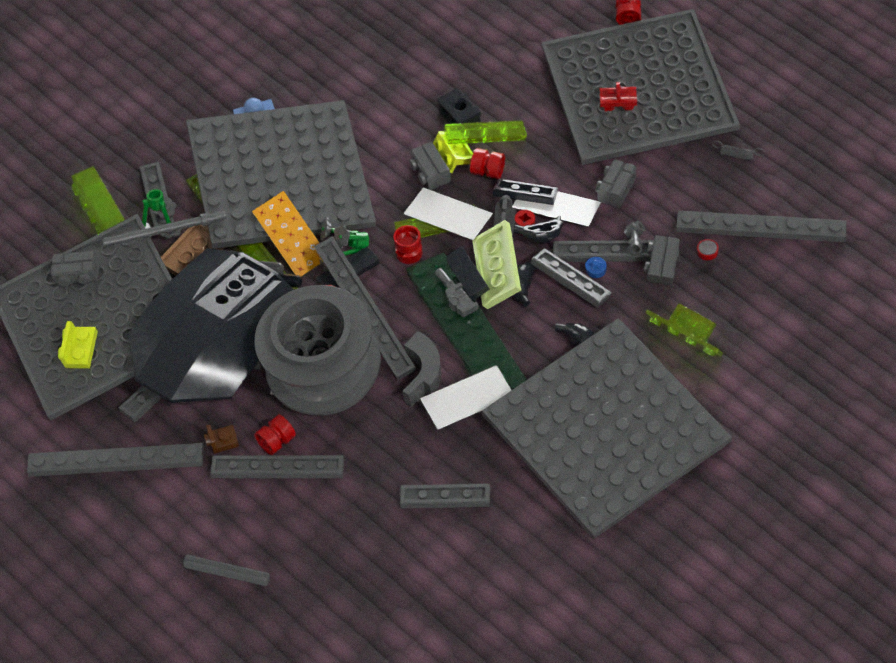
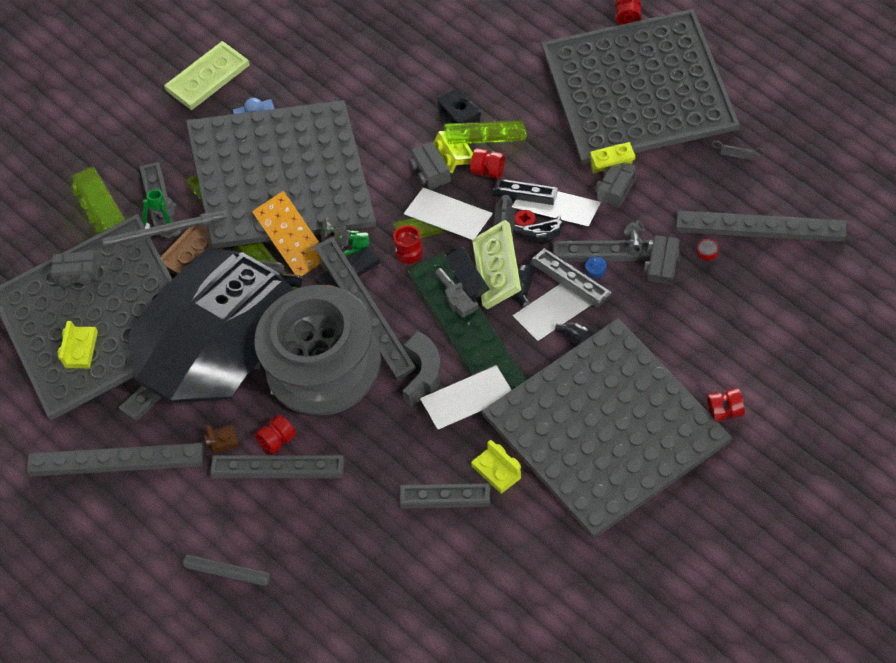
(206, 75): none -> yellowish green plate
(497, 467): none -> neon yellow bracket
(551, 308): none -> white sticker
(611, 156): none -> neon yellow bracket
(617, 97): red hips -> none
(689, 324): clear neon green bracket -> none
(733, 403): none -> red wheel

